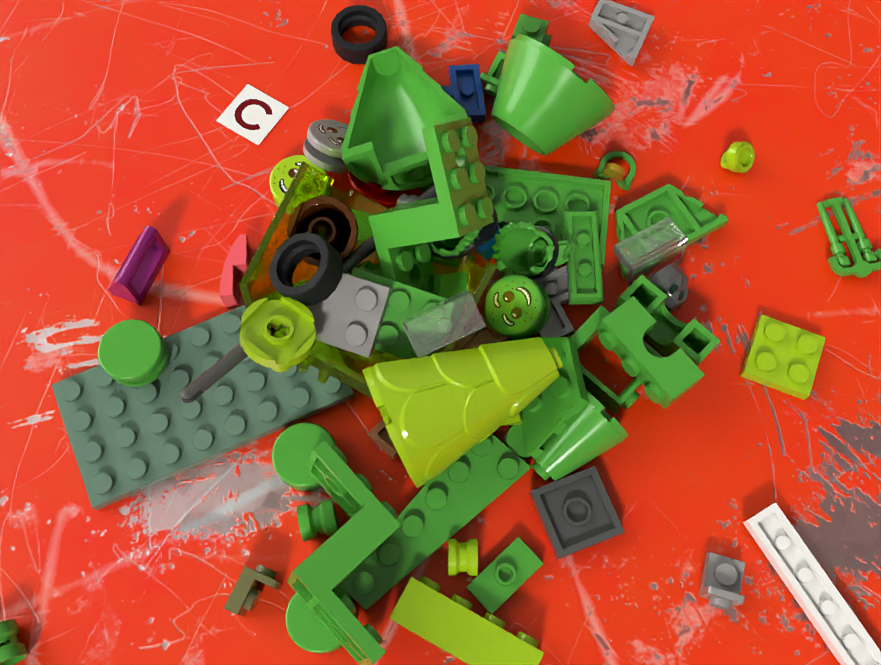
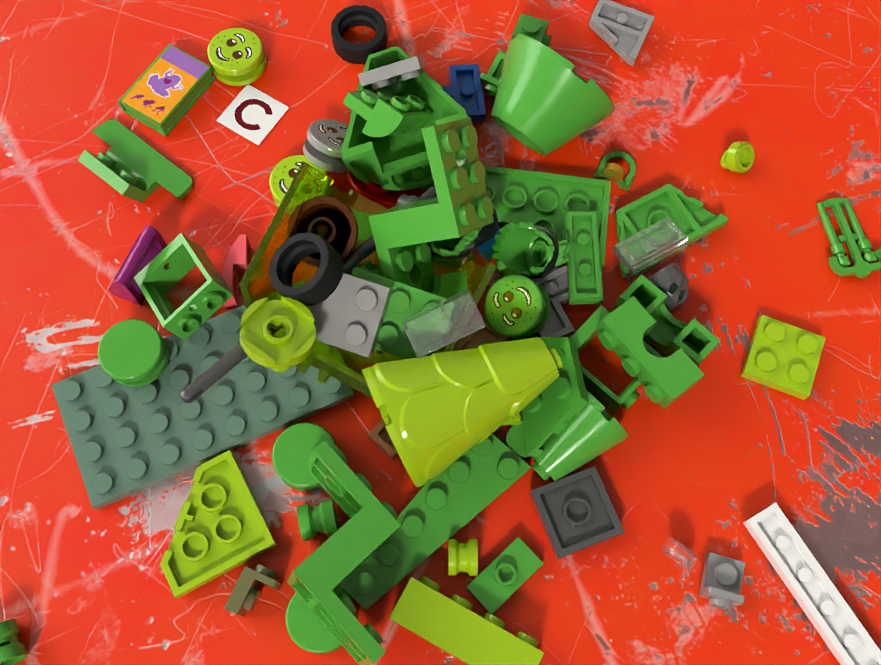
(133, 165): none -> bright green plate
(158, 280): none -> bright green window
(167, 90): none -> piece
(215, 528): none -> lime plate
(236, 56): none -> lime head
(388, 74): none -> light grey plate
(388, 113): none -> bright green brick
(679, 554): none -> clear tile

